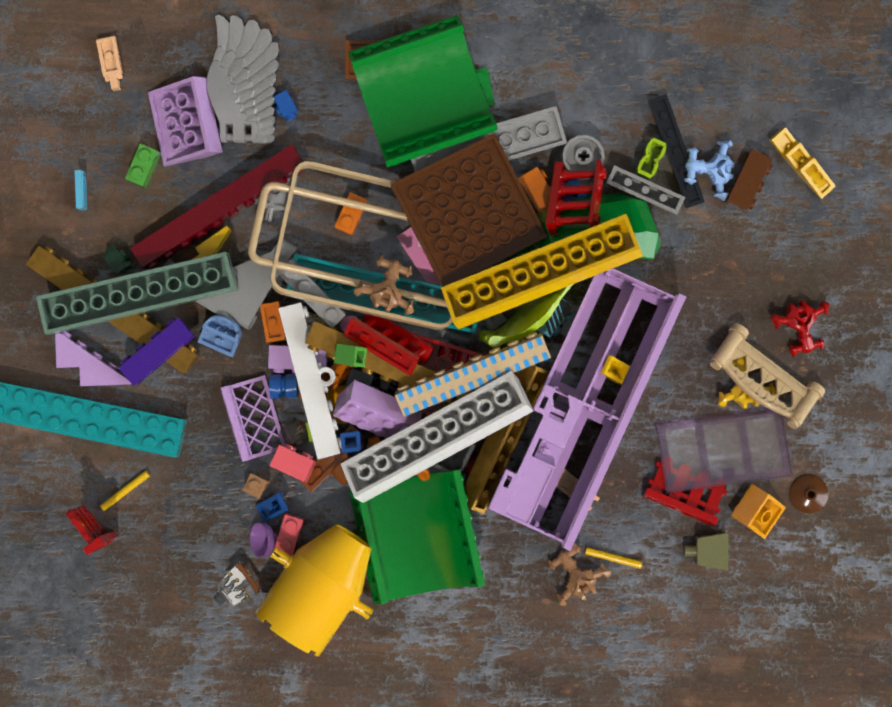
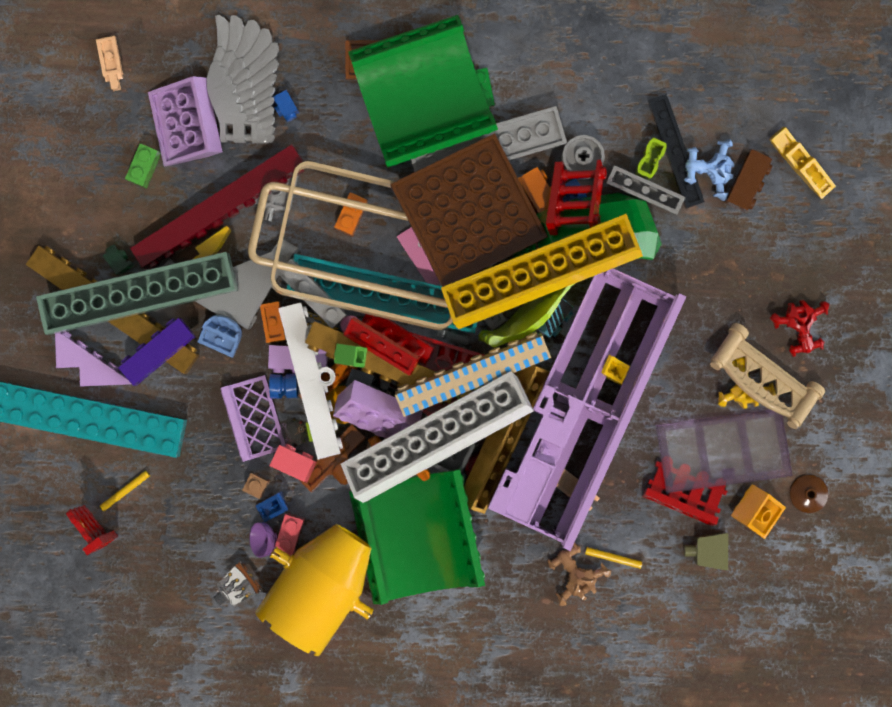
(80, 190): medium azure tile -> none
(352, 442): blue brick -> none
(385, 292): medium nougat piece -> none

